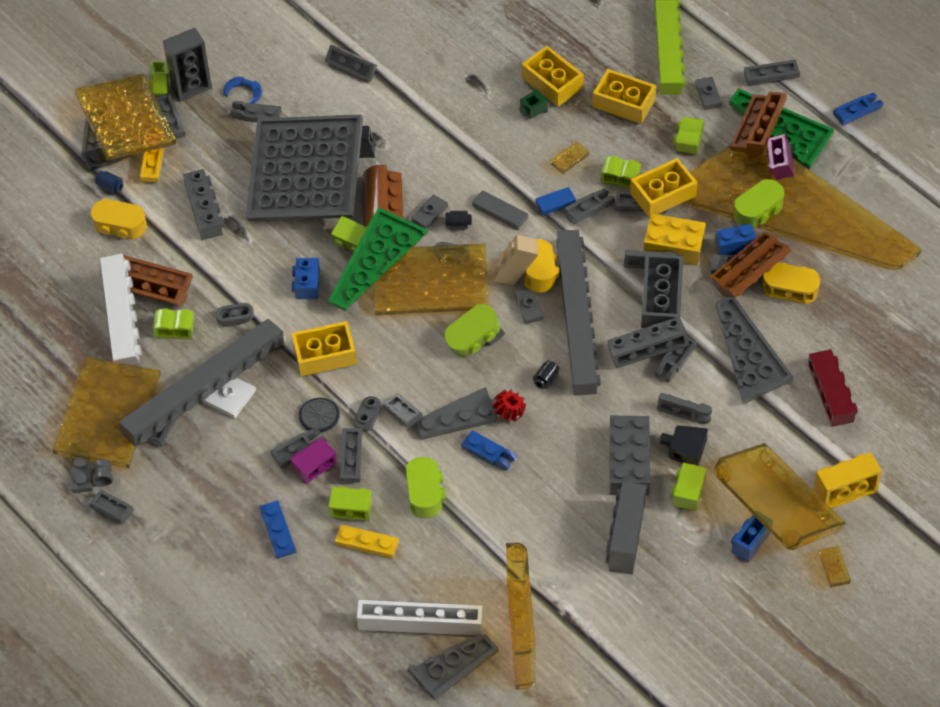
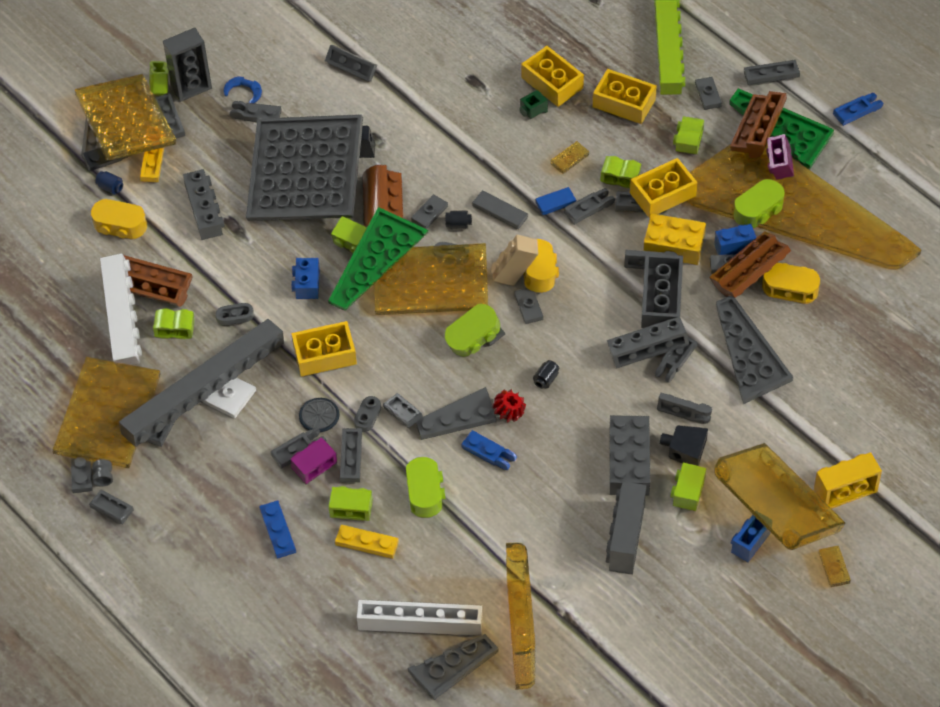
(576, 313): dark grey brick -> none
(832, 388): dark red brick -> none

